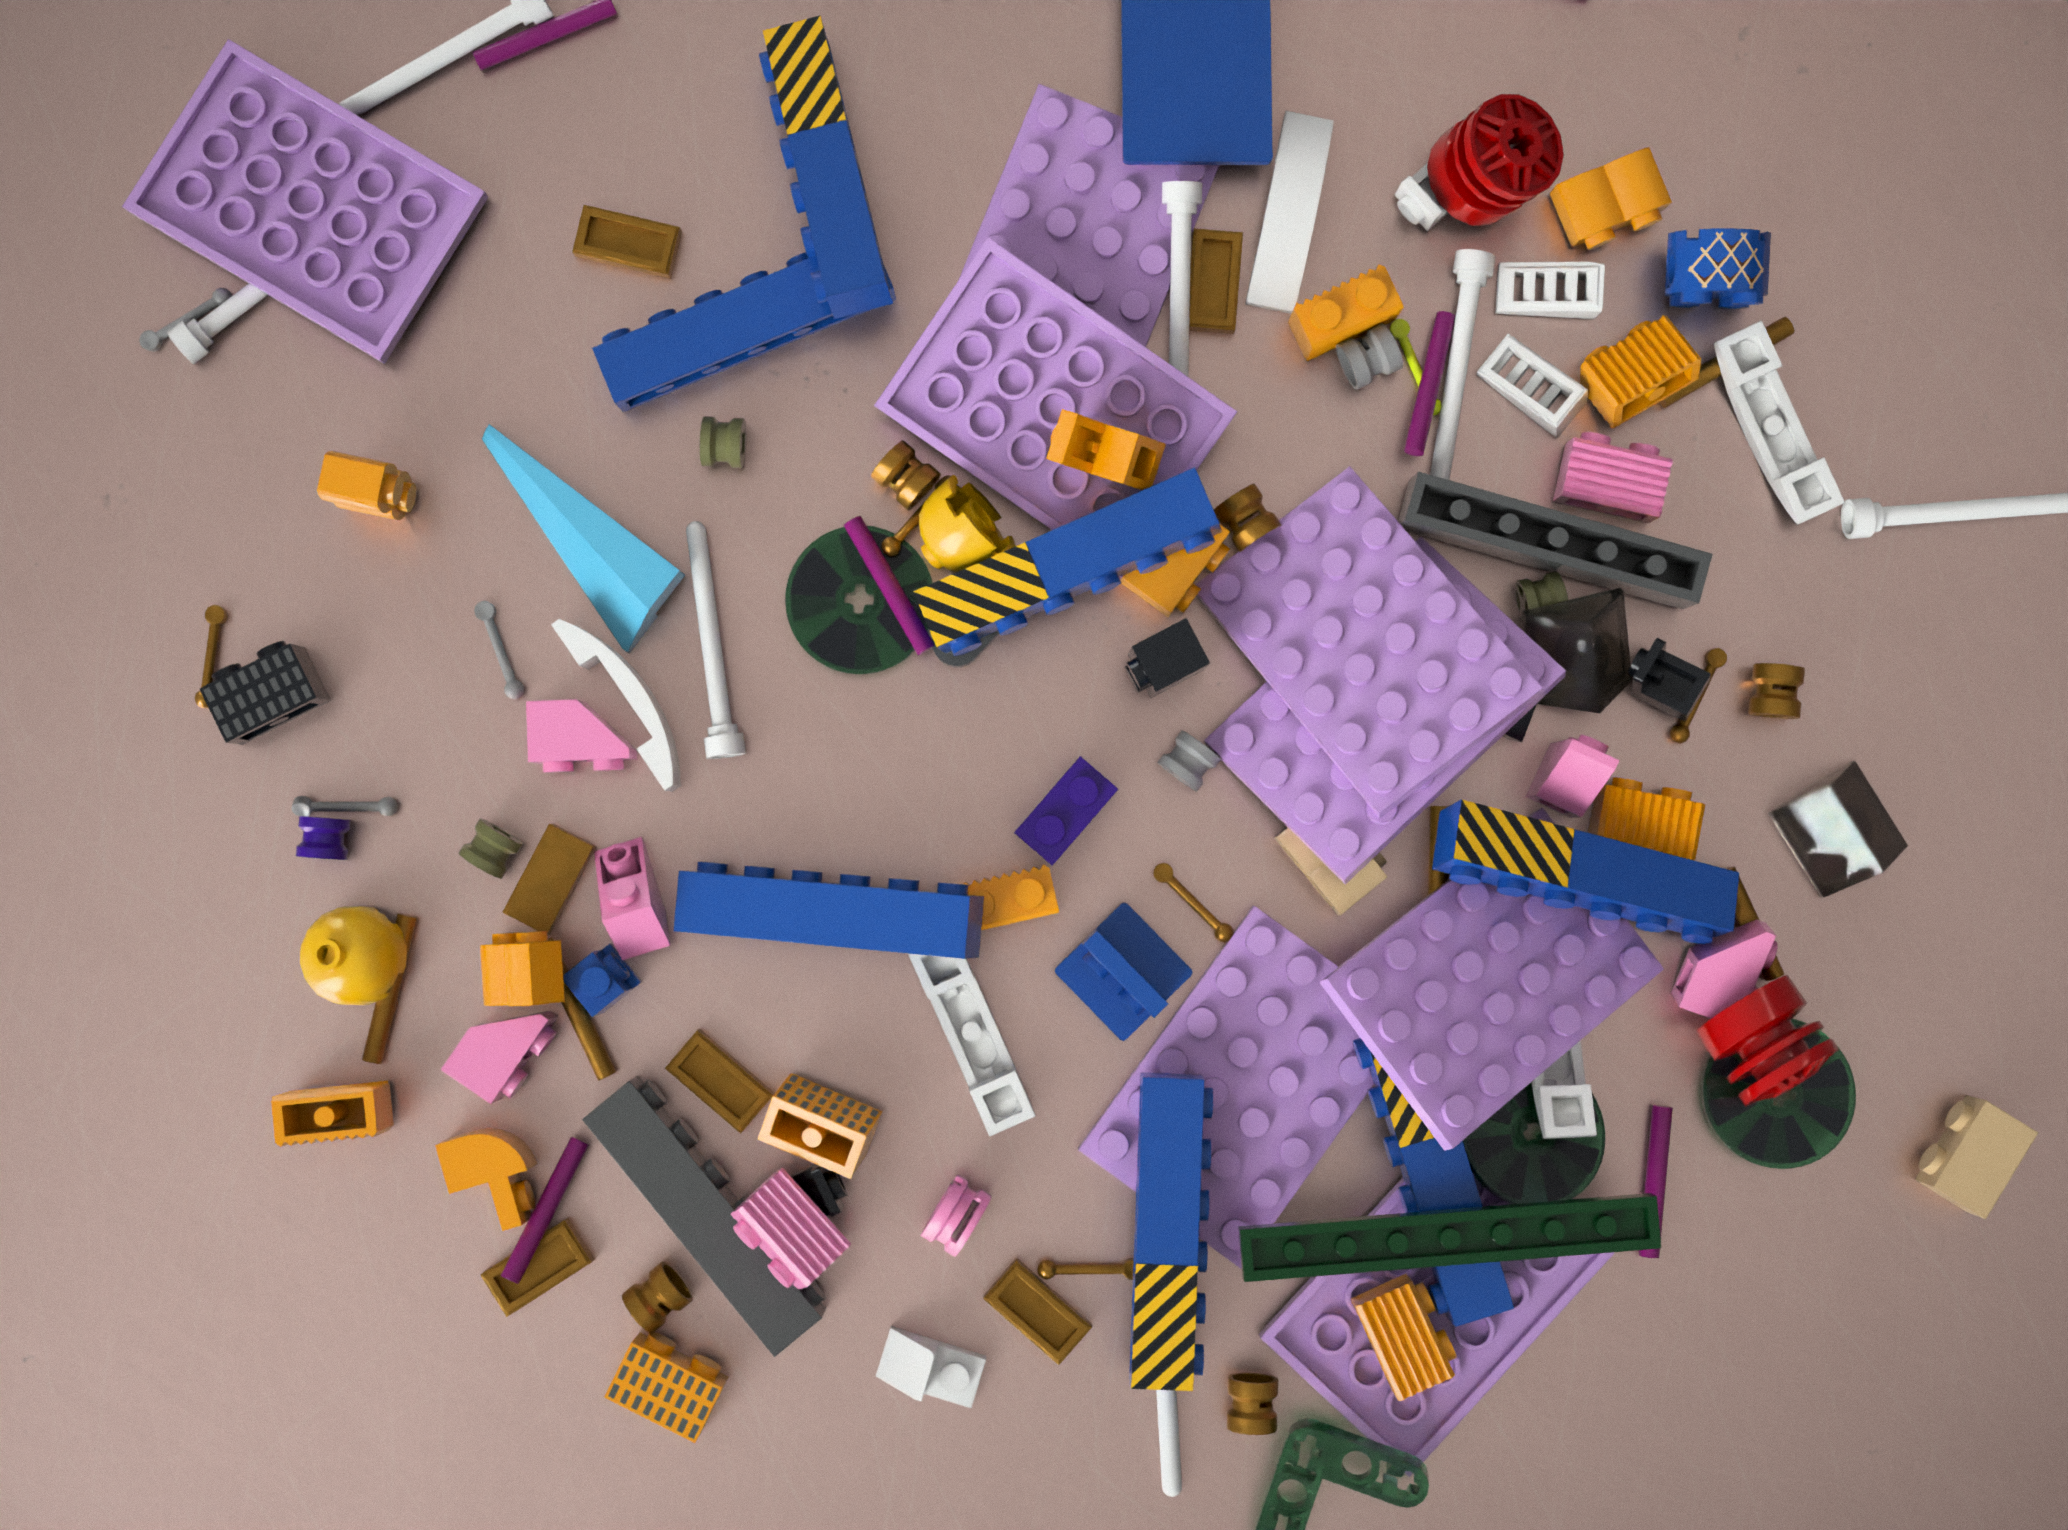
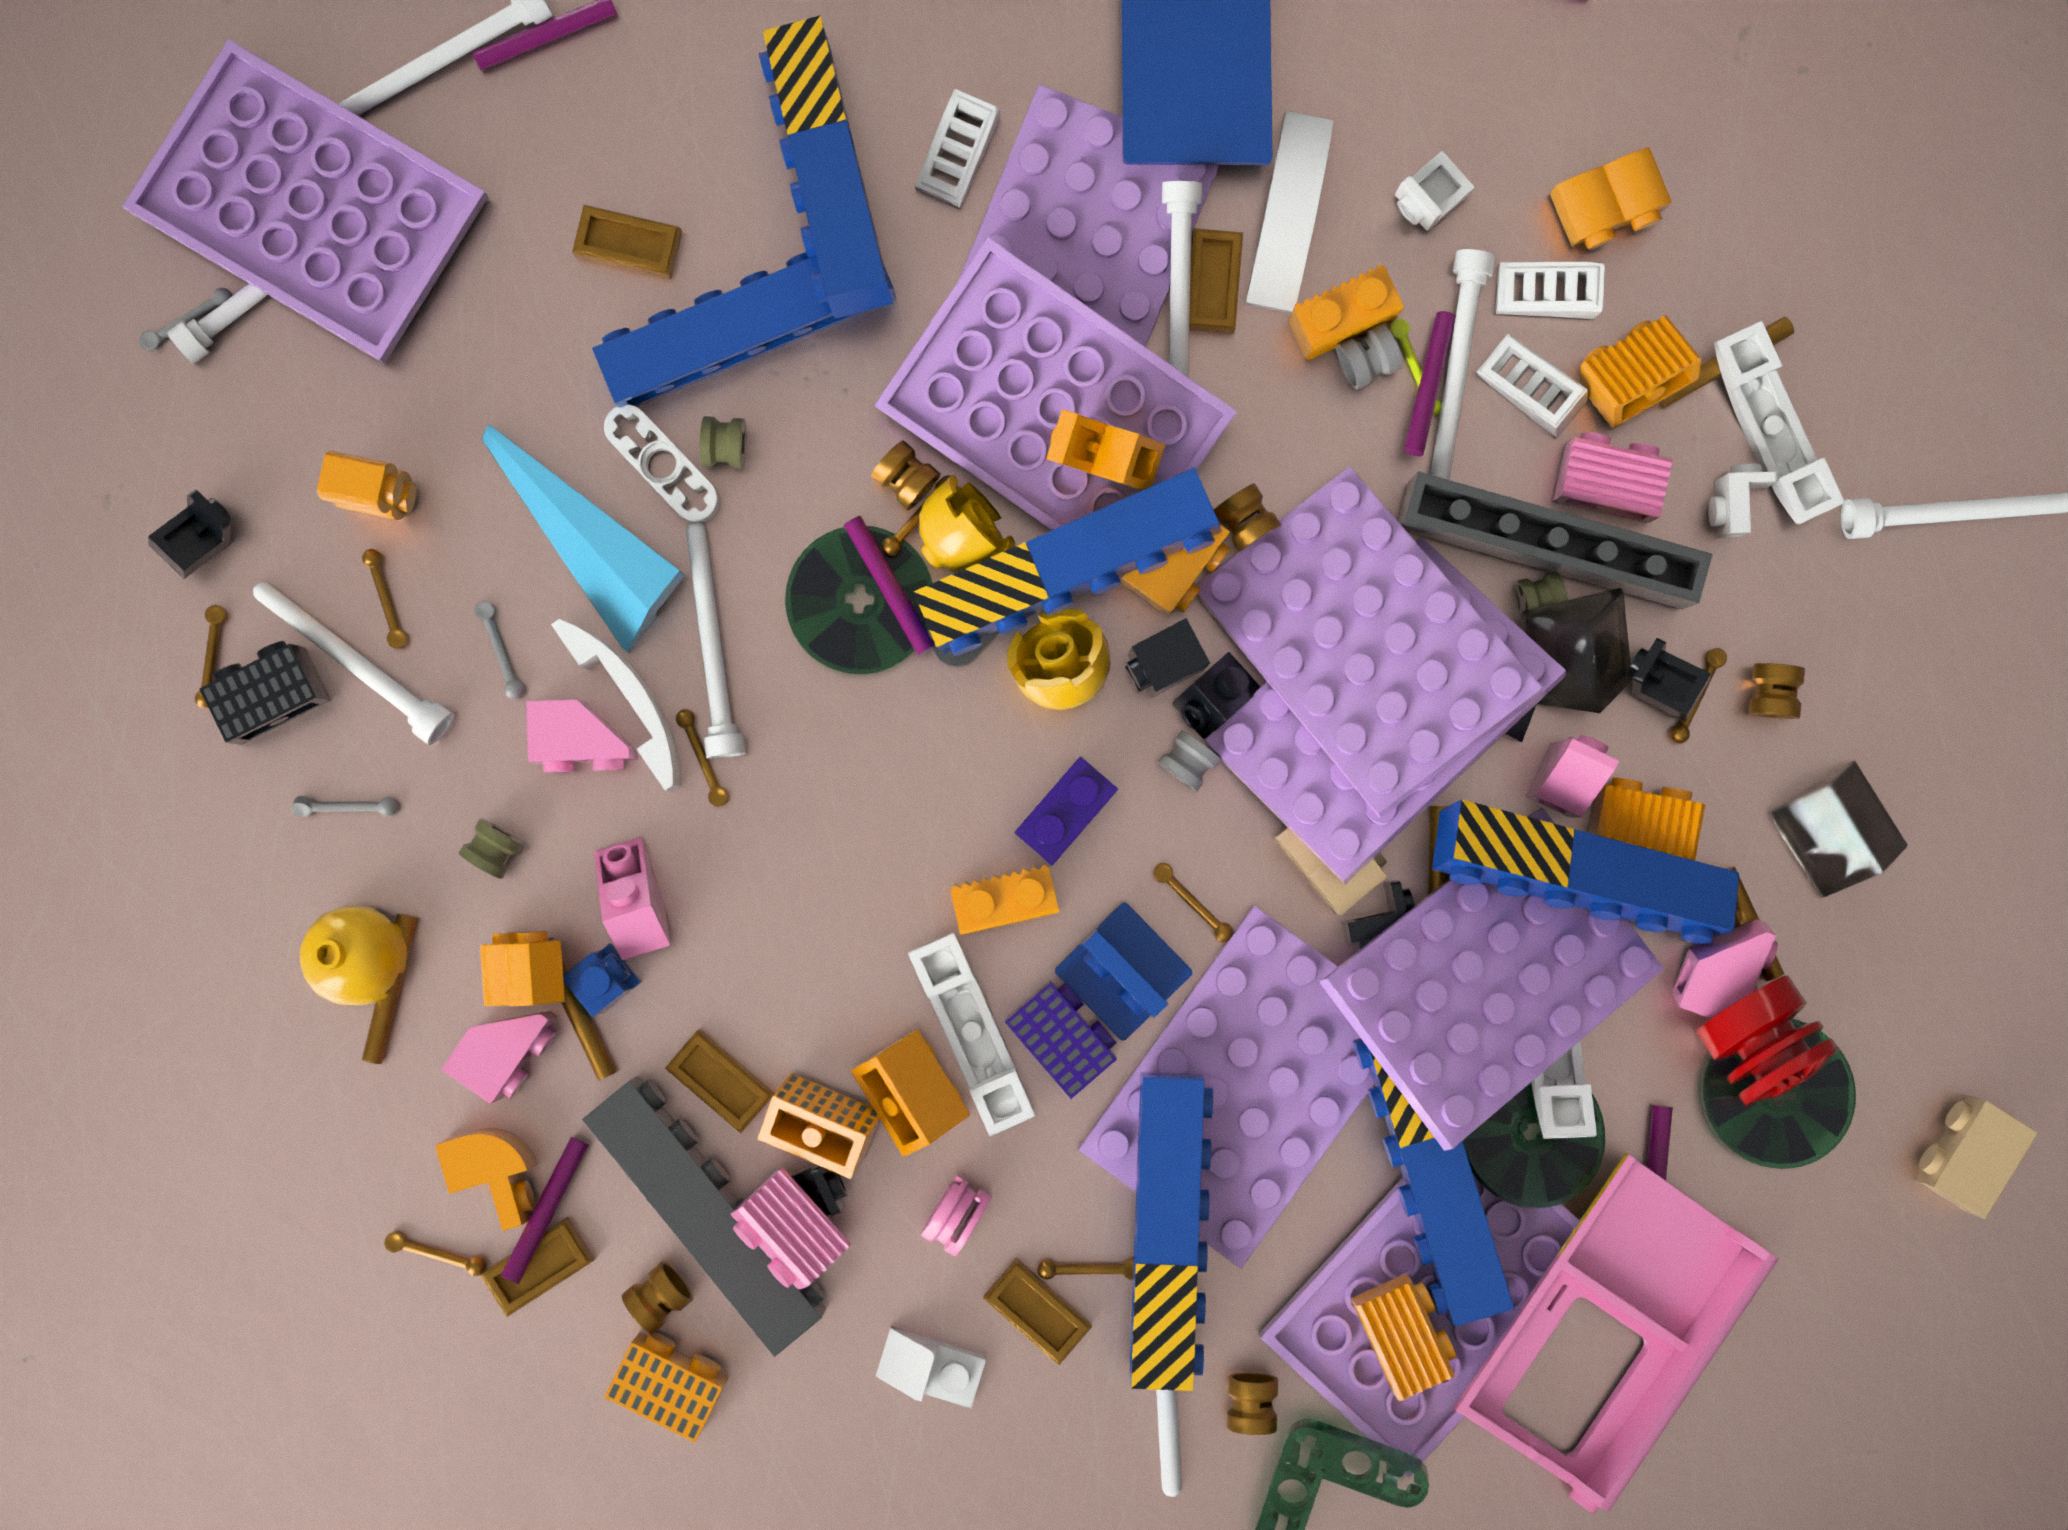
(193, 534): none -> black bracket
(323, 838): dark purple wheel -> none
(332, 1113): light orange brick -> none
(396, 637): none -> pearl gold hinge
(397, 1241): none -> pearl gold hinge
(427, 718): none -> white piece
(549, 879): pearl gold tile -> none
(628, 447): none -> white beam
(718, 795): none -> pearl gold hinge
(829, 913): blue brick -> none
(910, 1093): none -> light orange brick
(976, 109): none -> white slope
(1060, 660): none -> yellow cylinder
(1062, 1038): none -> dark purple brick
(1216, 696): none -> black bracket
(1368, 927): none -> black bracket
(1449, 1237): dark green plate -> none
(1495, 160): red wheel -> none
(1659, 1271): none -> bright pink piece
(1717, 265): blue brick -> none
(1731, 504): none -> white bracket

